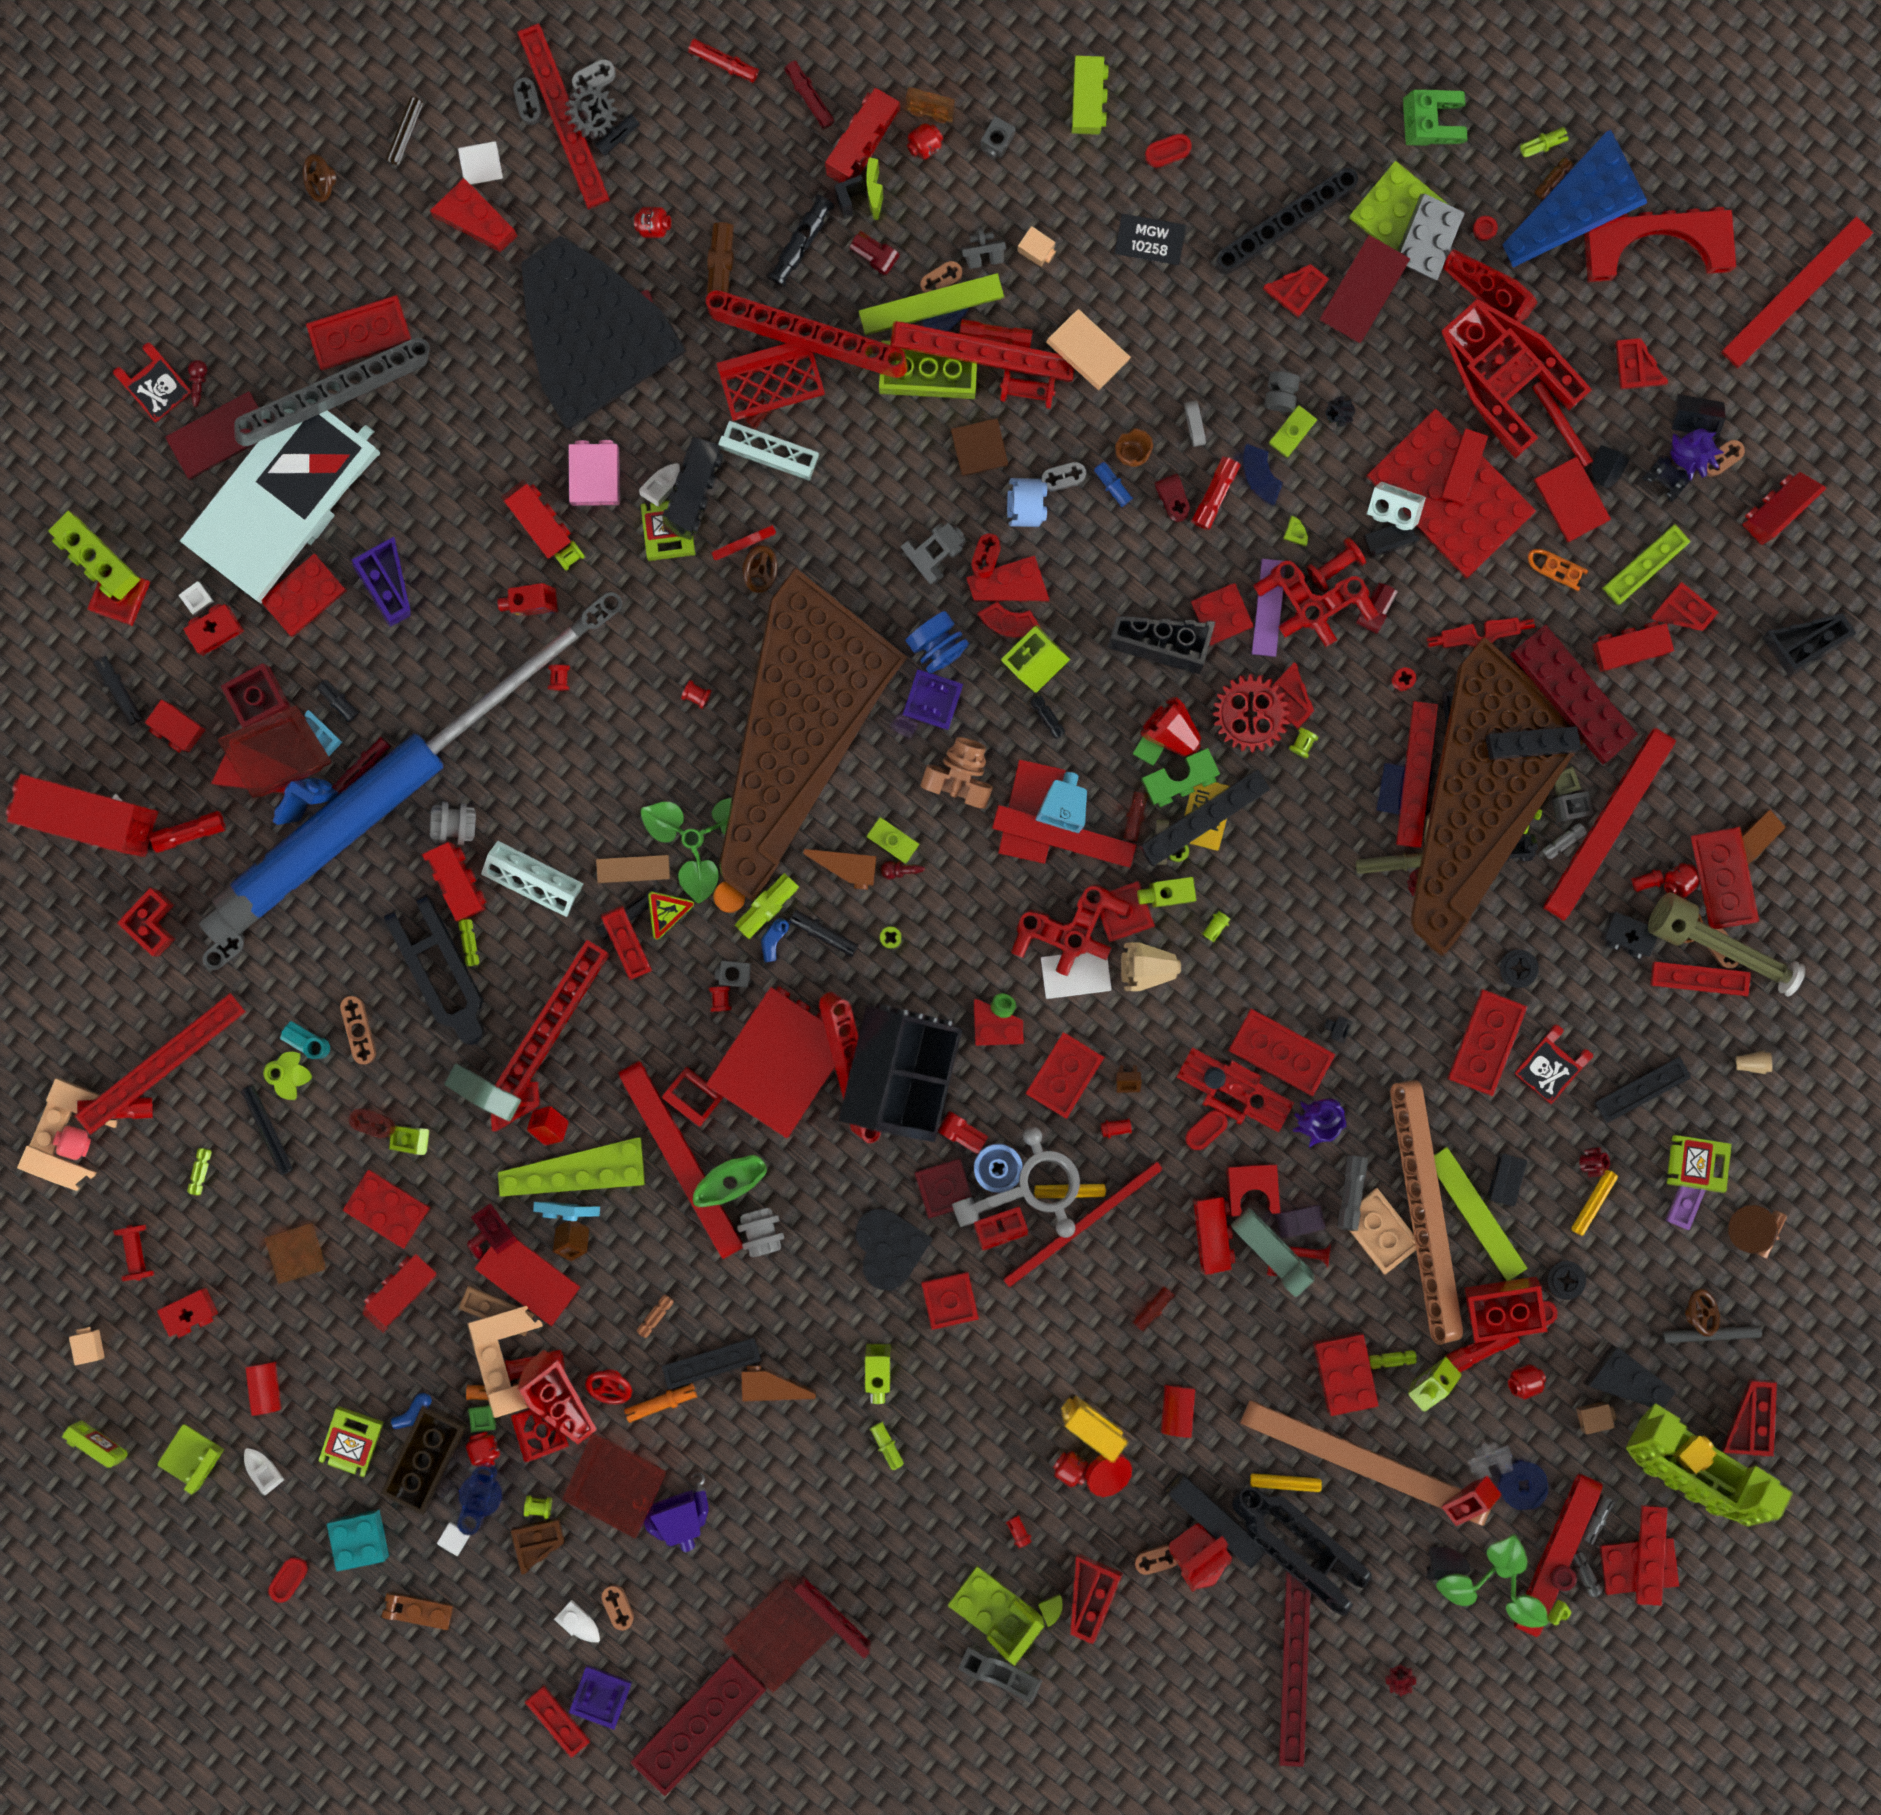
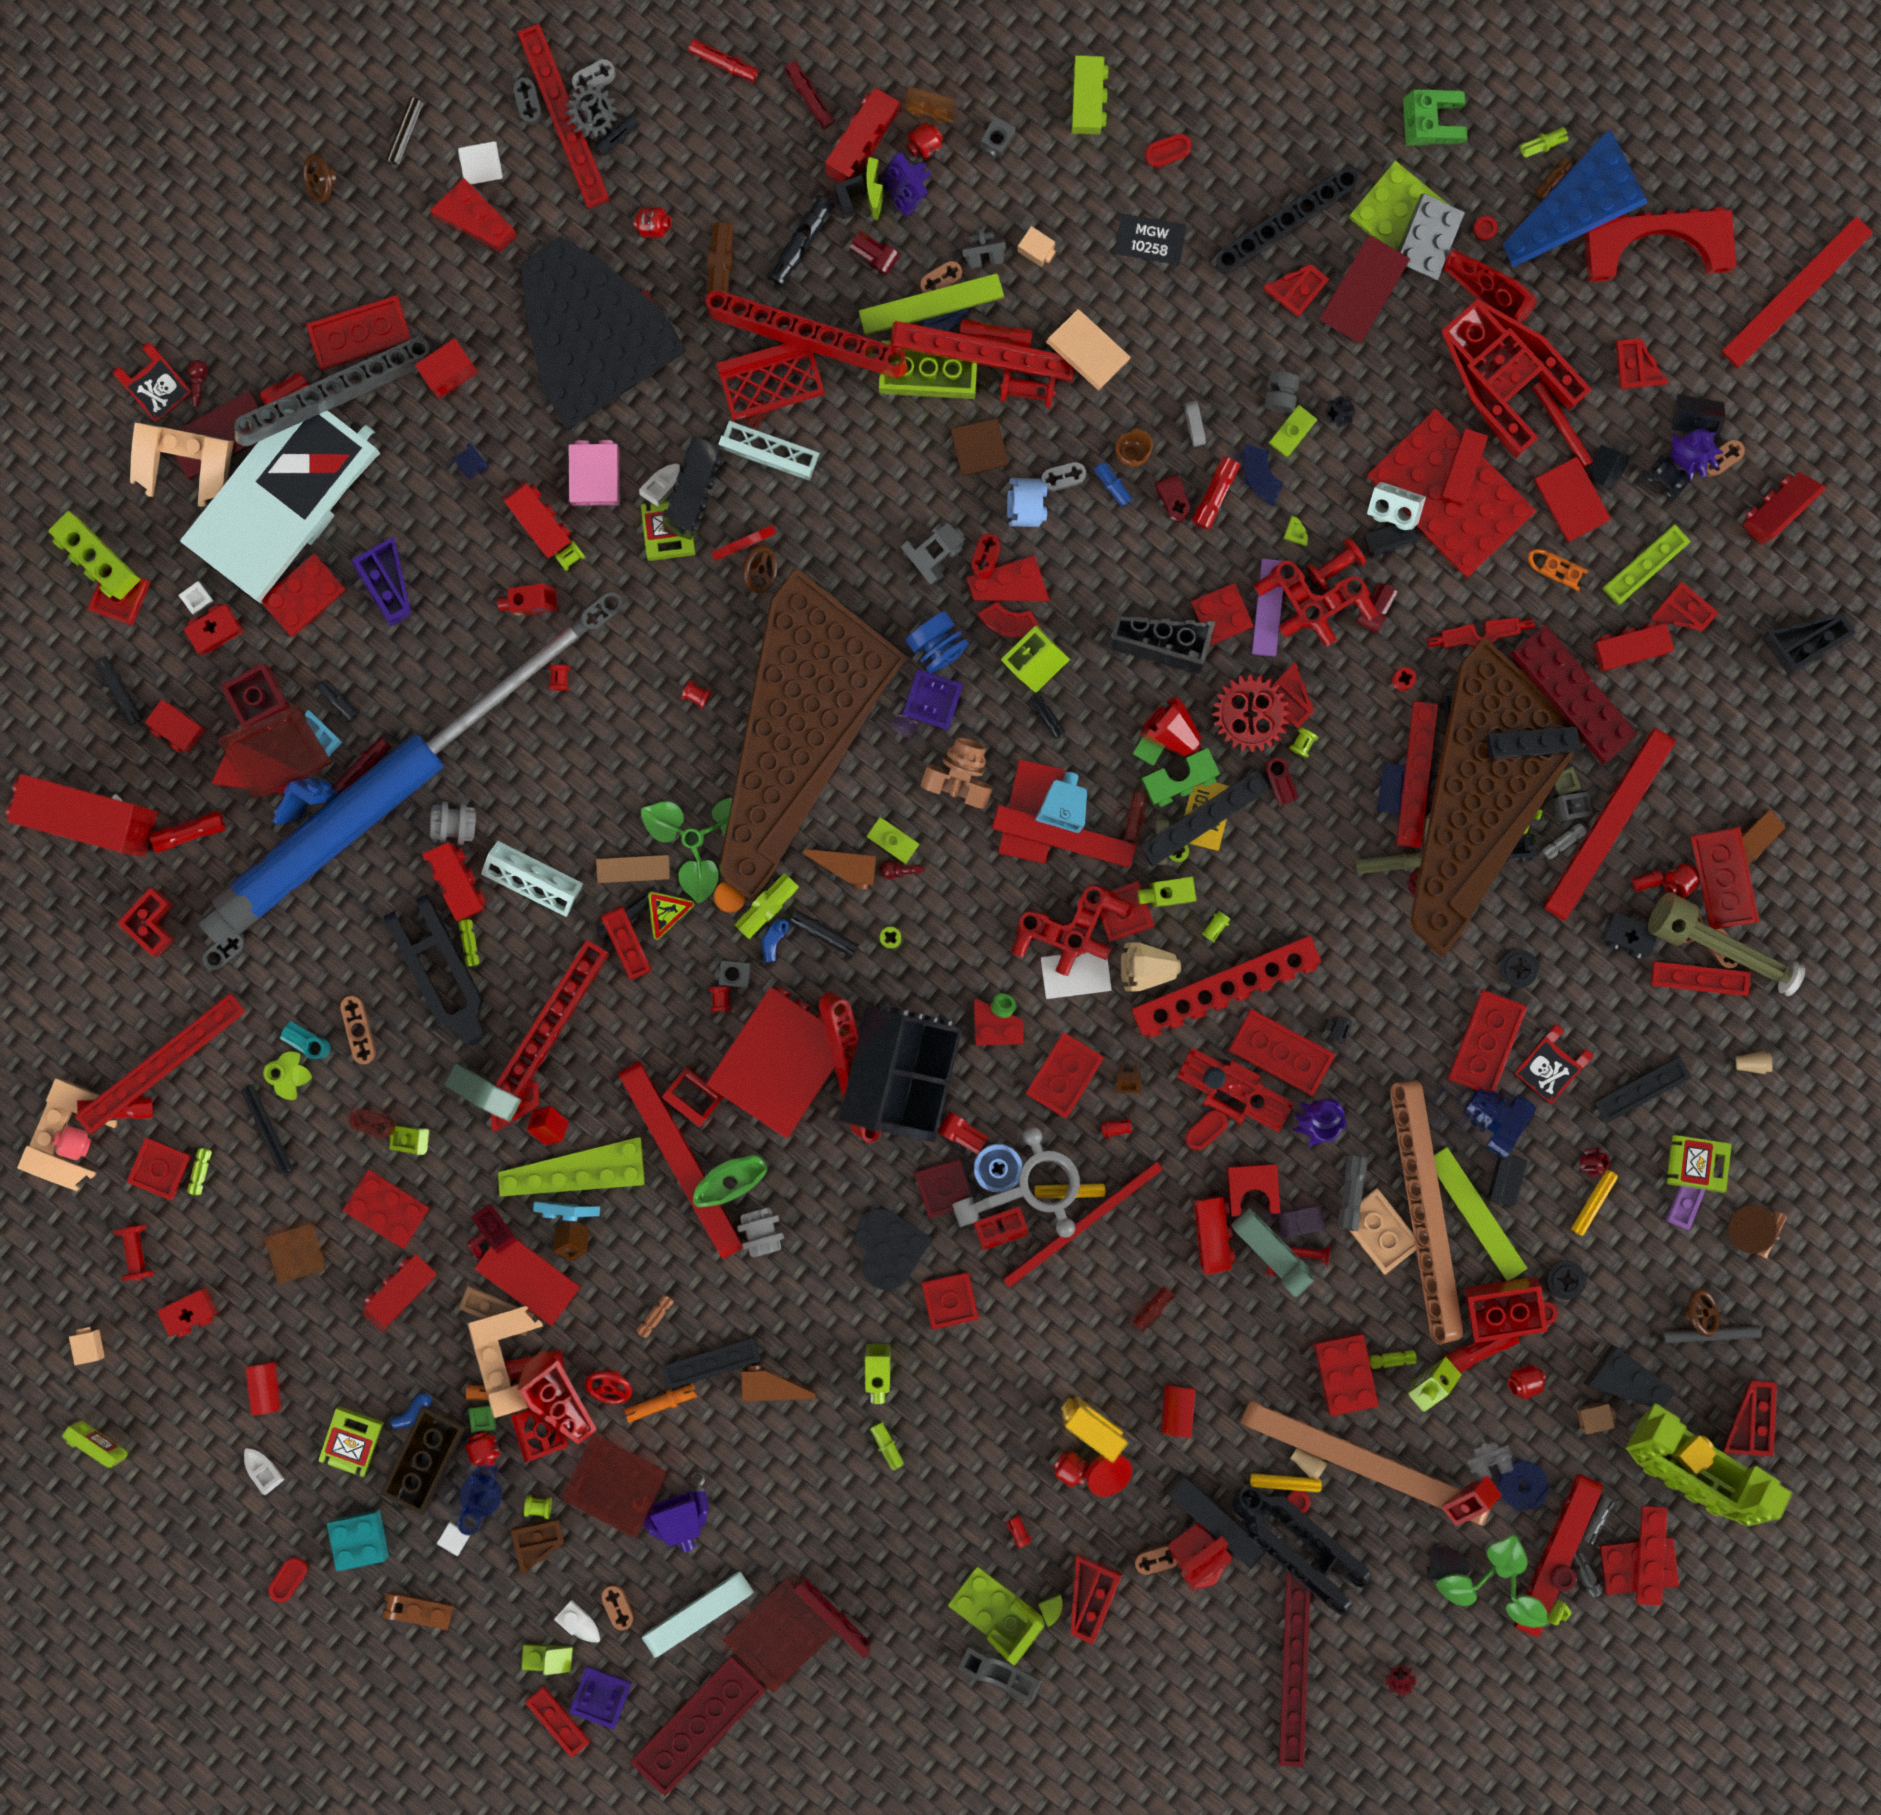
(152, 439): none -> light nougat wedge
(159, 1168): none -> red plate
(190, 1458): lime bracket -> none
(285, 388): none -> red piece
(446, 368): none -> red piece
(470, 462): none -> clear blue panel
(547, 1658): none -> lime slope
(697, 1614): none -> light aqua beam
(904, 183): none -> dark purple plate
(1282, 783): none -> dark red piece
(1299, 1499): none -> red tile
(1303, 948): none -> red brick
(1309, 1463): none -> tan cone
(1504, 1121): none -> clear blue beam

